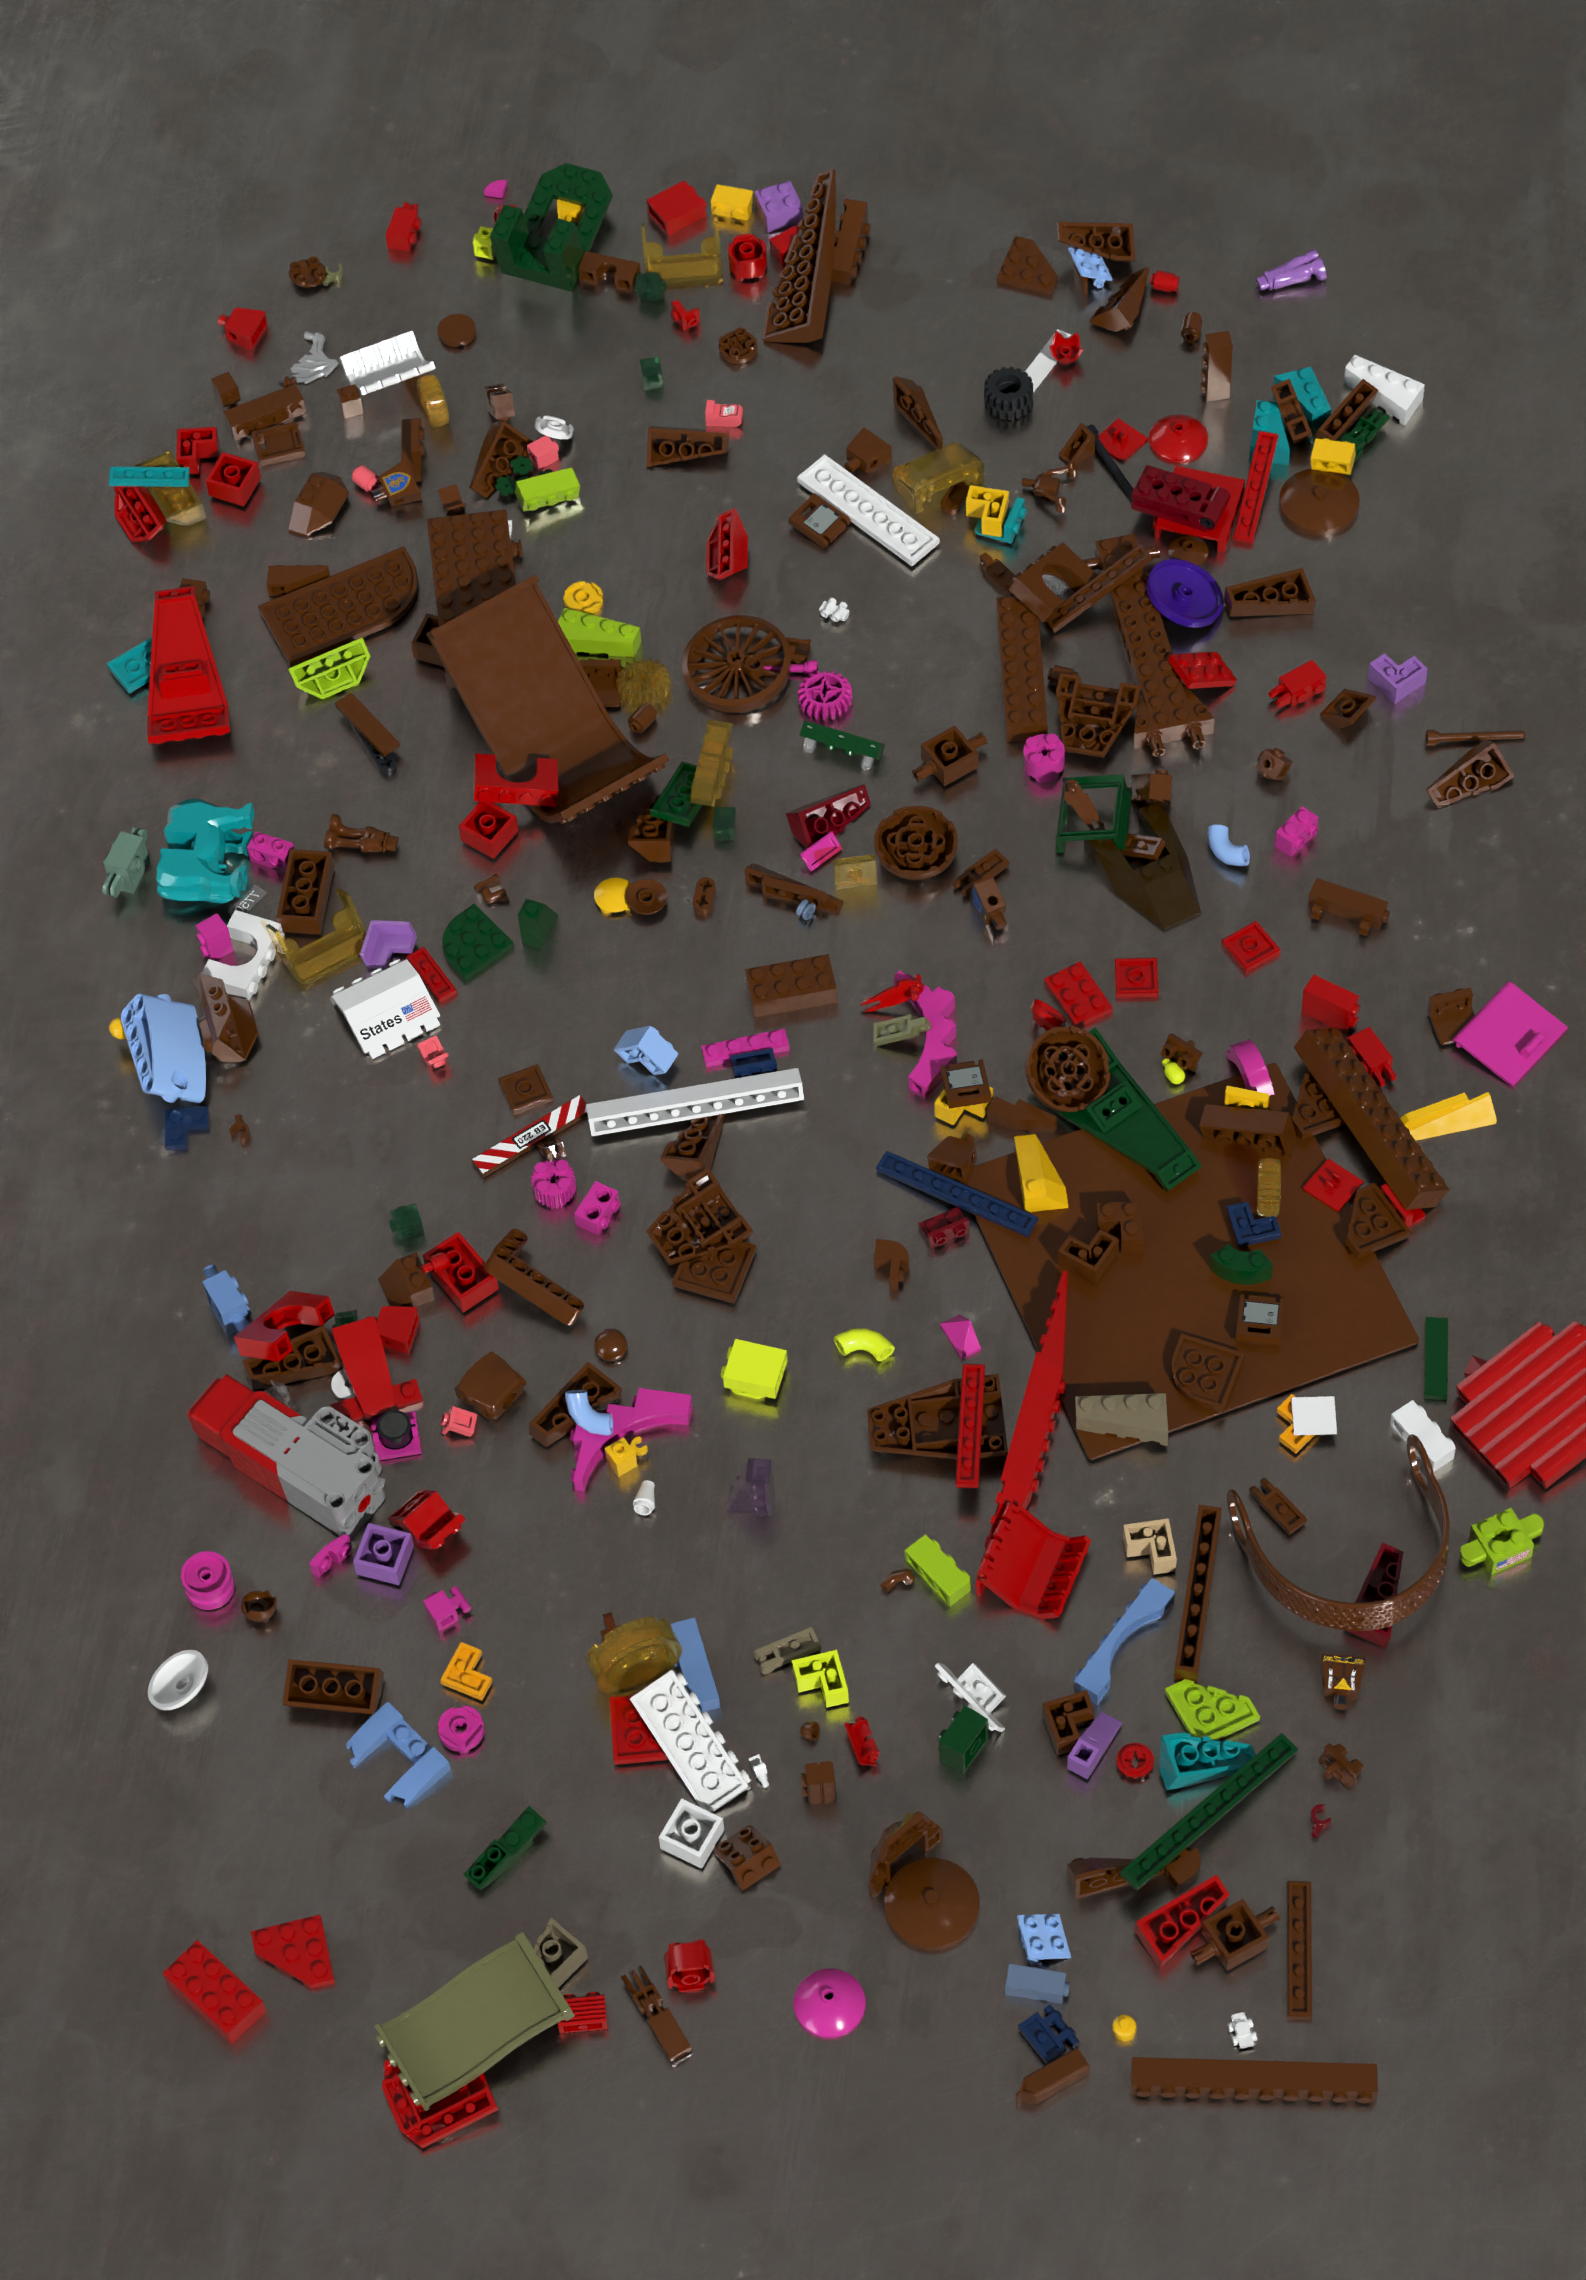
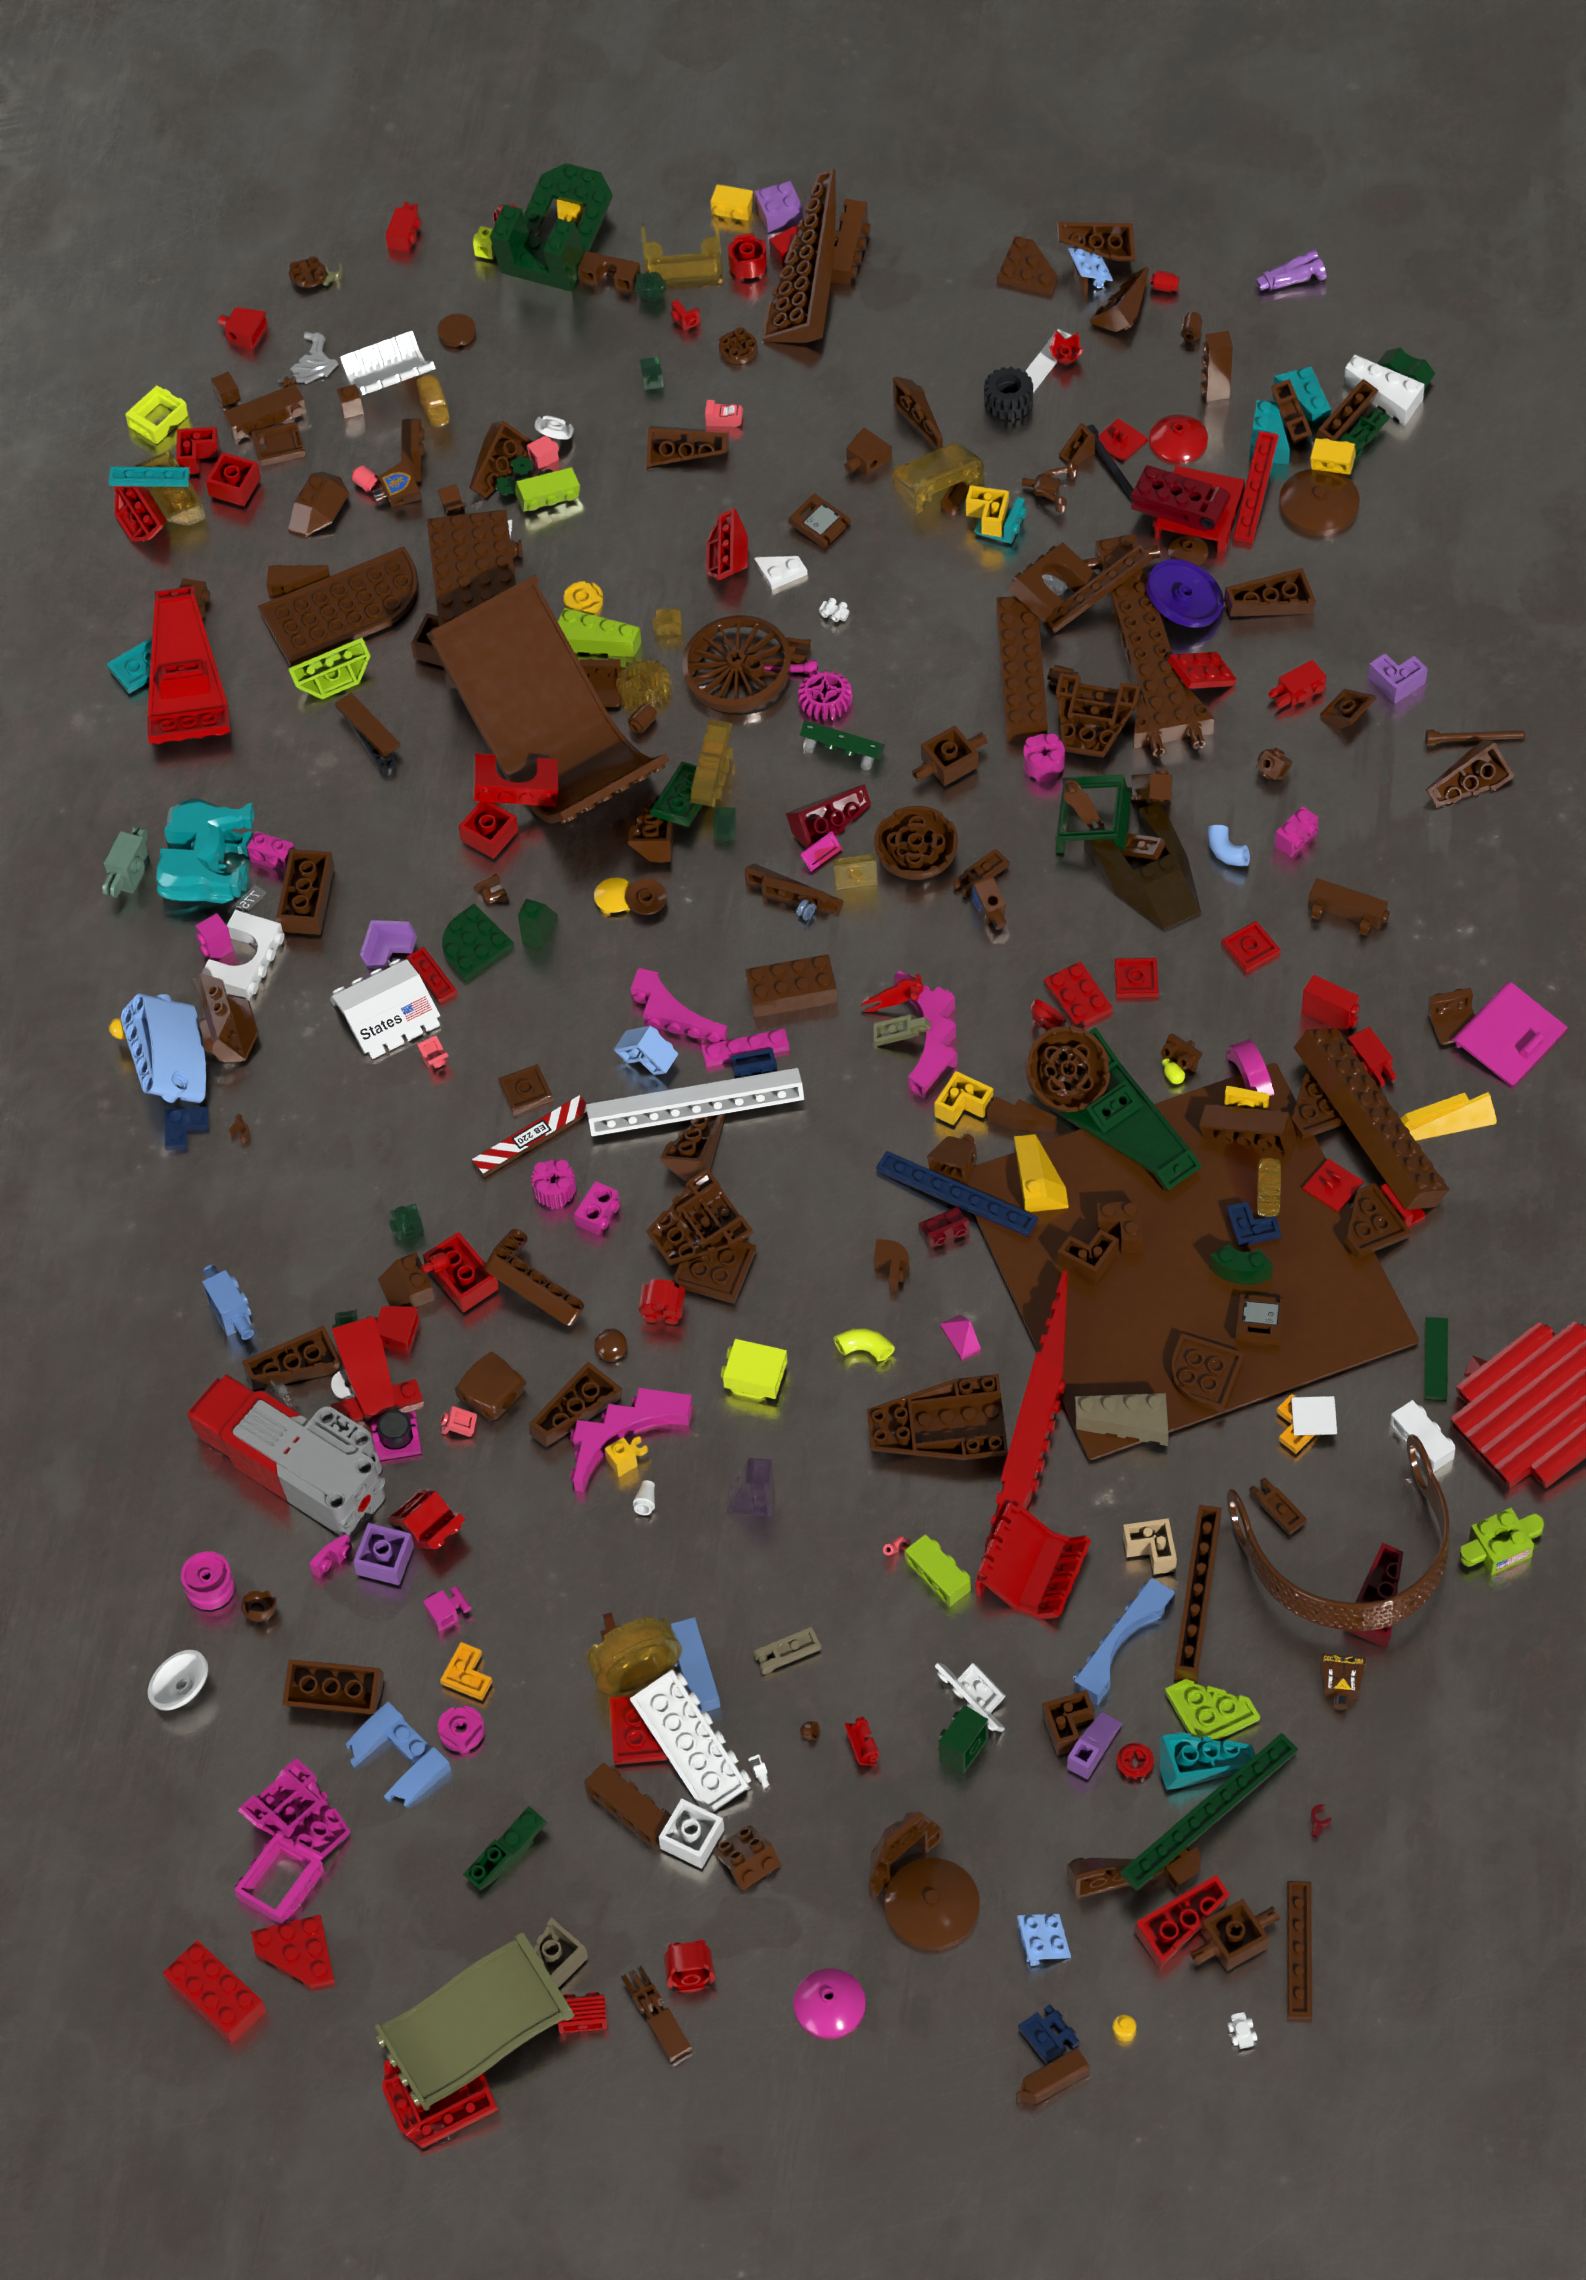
(154, 433): none -> neon yellow window
(264, 1335): red arch -> none
(297, 1812): none -> dark pink wedge
(298, 1891): none -> dark pink window
(327, 952): clear yellow windscreen -> none
(368, 839): reddish brown piece -> none
(496, 189): dark pink tile -> none
(499, 402): reddish brown arch -> none
(552, 1148): reddish brown hinge -> none
(586, 1416): light blue cylinder -> none
(627, 1803): none -> reddish brown brick
(661, 1301): none -> red brick
(668, 622): none -> clear yellow brick
(668, 1014): none -> dark pink arch
(676, 207): red brick -> none
(699, 895): reddish brown beam -> none
(780, 570): none -> white wing
(819, 1782): reddish brown brick -> none
(825, 1672): neon yellow brick -> none
(868, 510): white plate -> none
(896, 1576): reddish brown arm -> none
(897, 1544): none -> coral arm
(965, 1078): reddish brown container -> none
(970, 1426): red tile -> none
(997, 574): reddish brown hinge -> none
(1036, 1984): sand blue brick -> none
(1254, 2079): reddish brown brick -> none
(1337, 1765): reddish brown hips -> none
(1404, 364): none -> dark green brick

